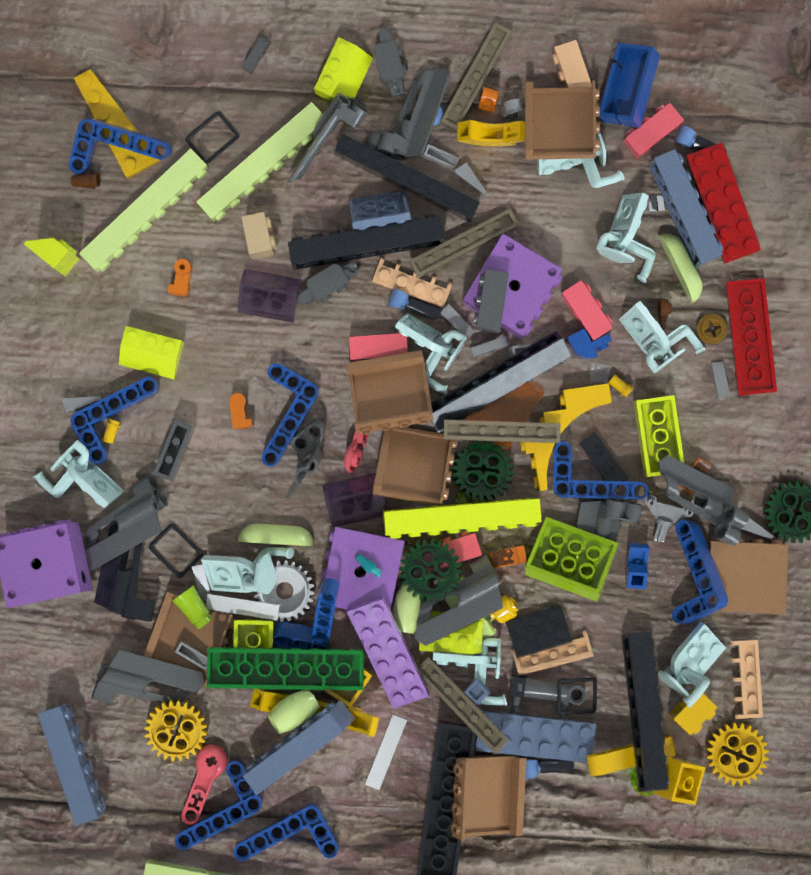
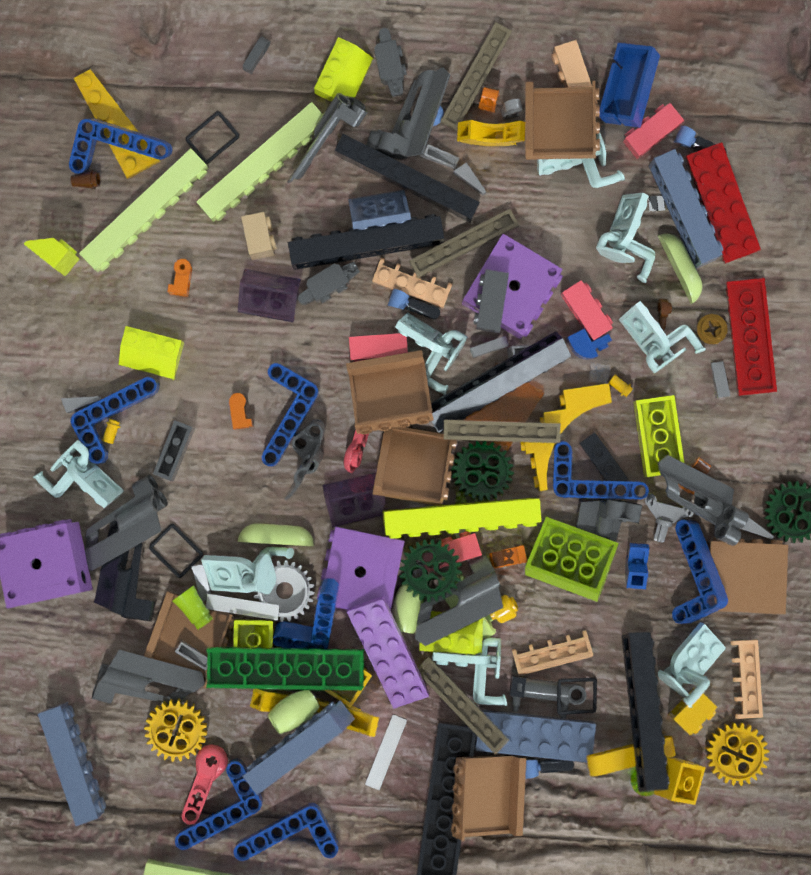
(368, 565): teal bar -> none
(456, 320): light grey piece -> none
(477, 692): sand blue tile -> none
(538, 631): black plate -> none

